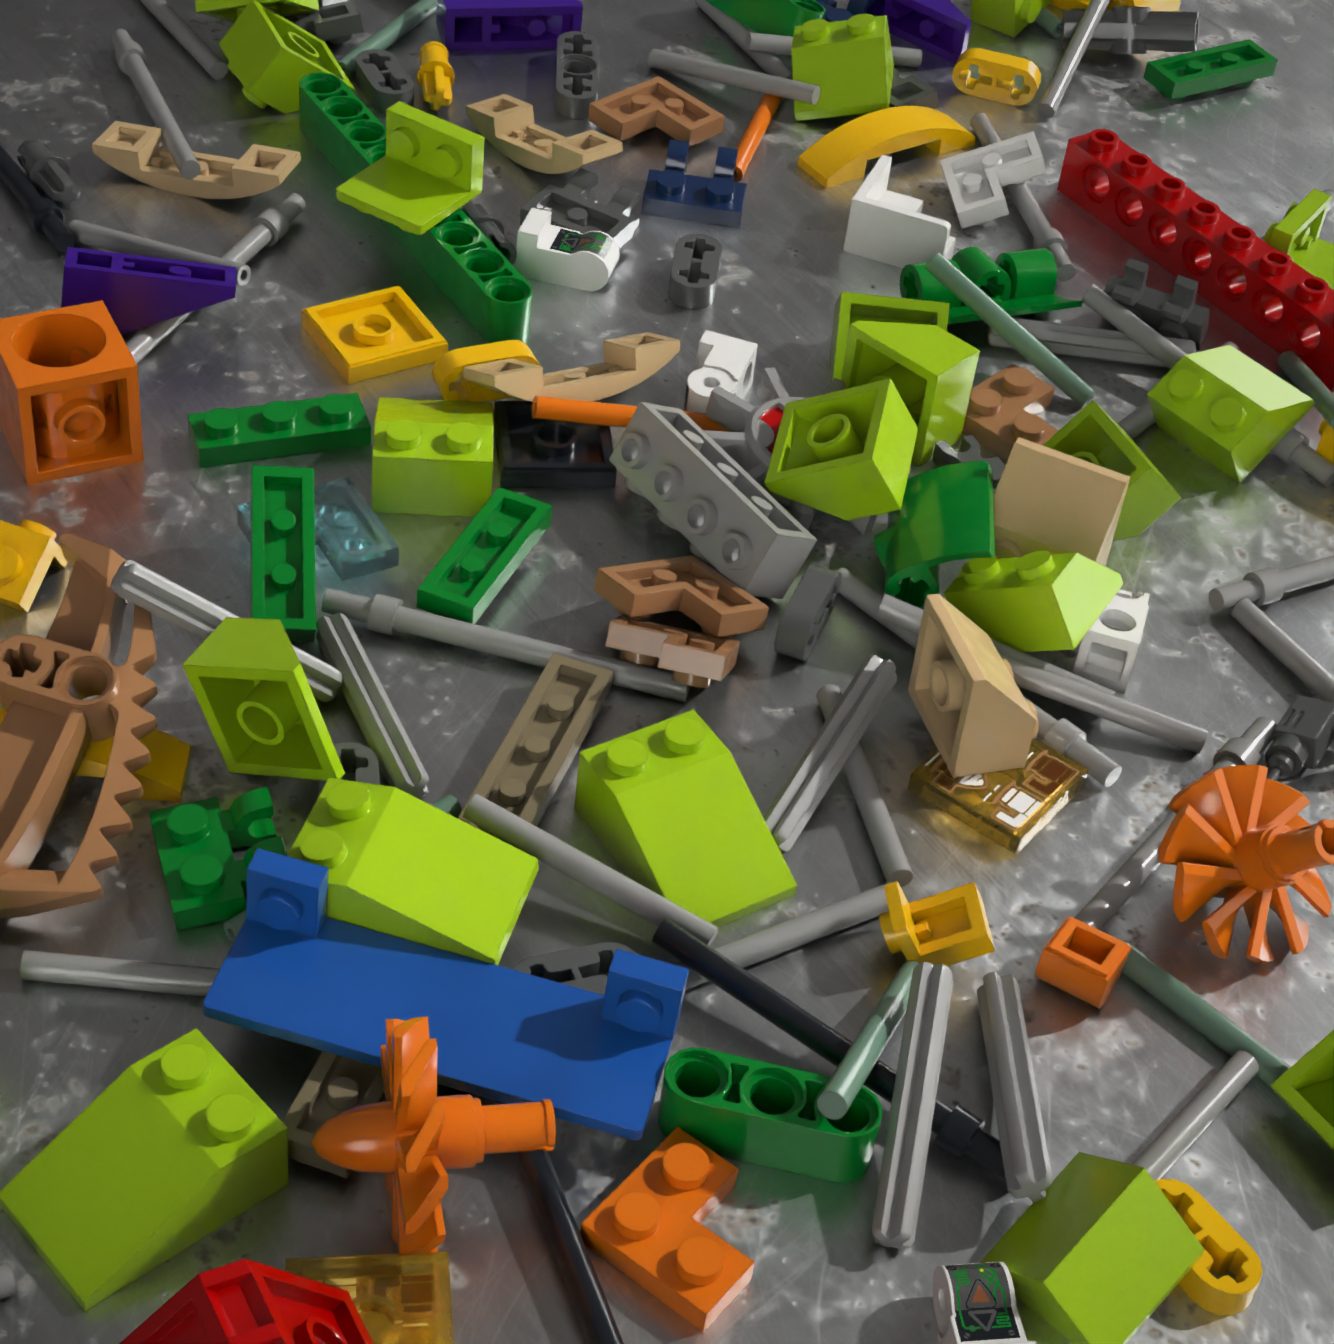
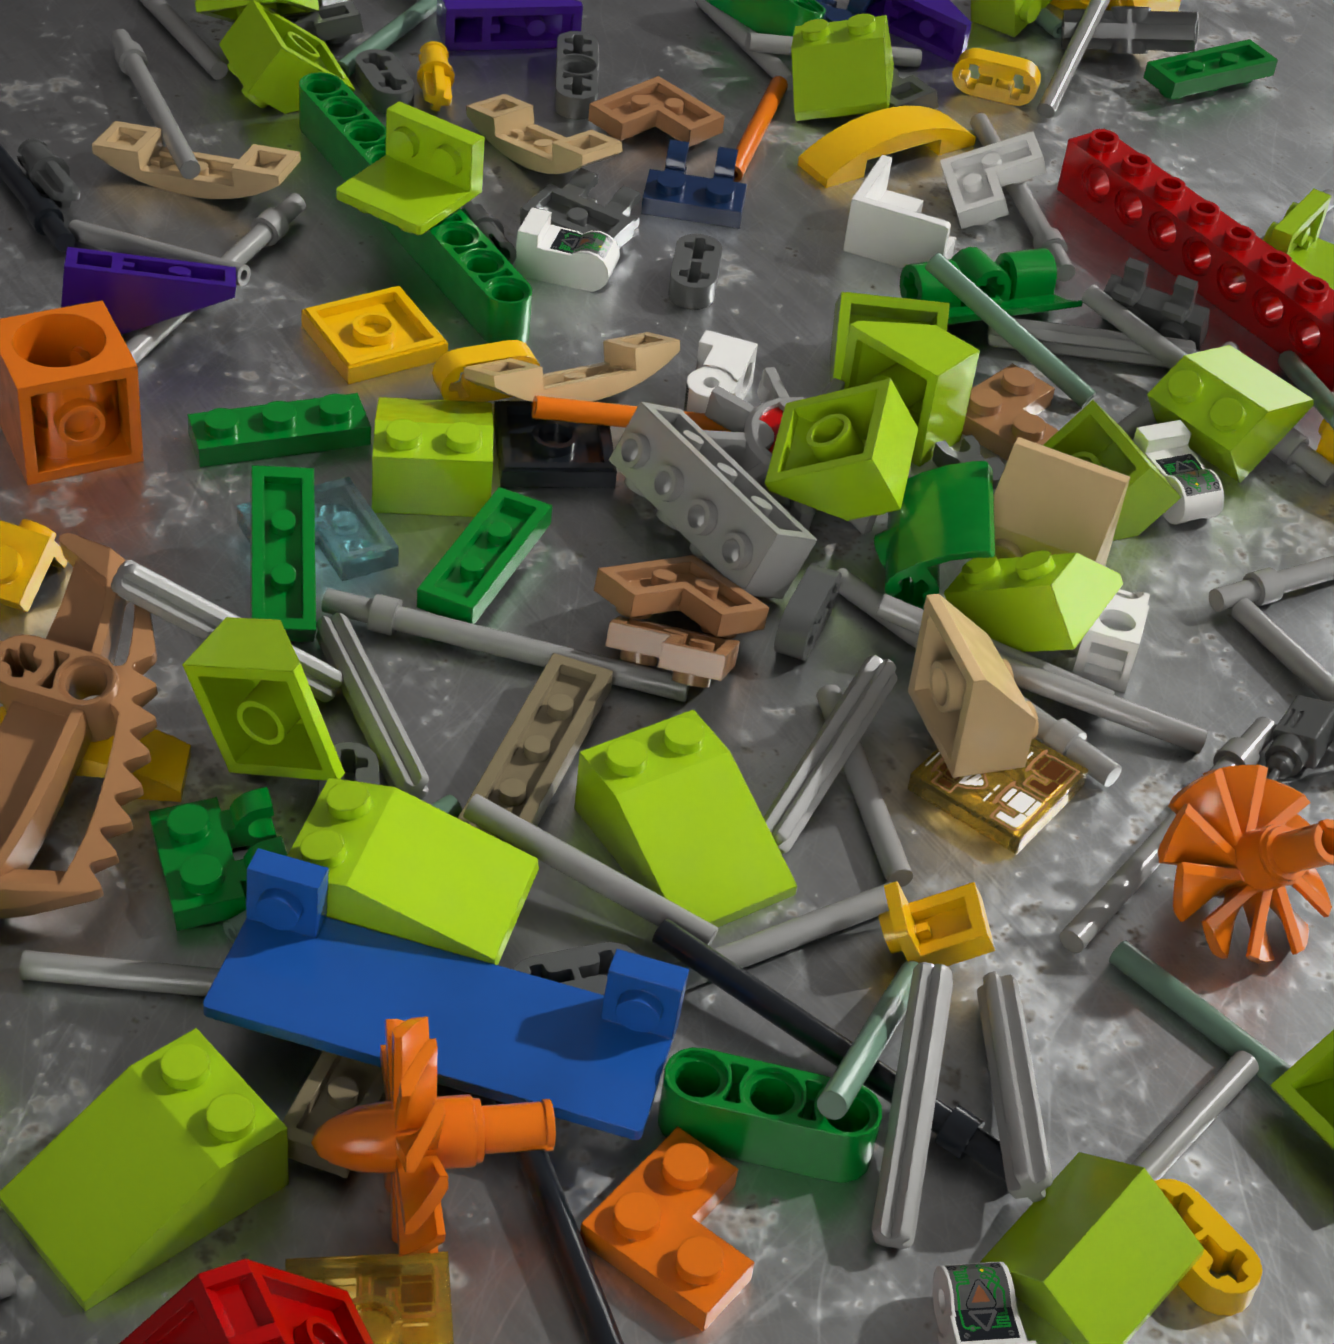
(734, 76): light grey bar -> none
(1083, 961): orange brick -> none
(1169, 452): none -> white leg

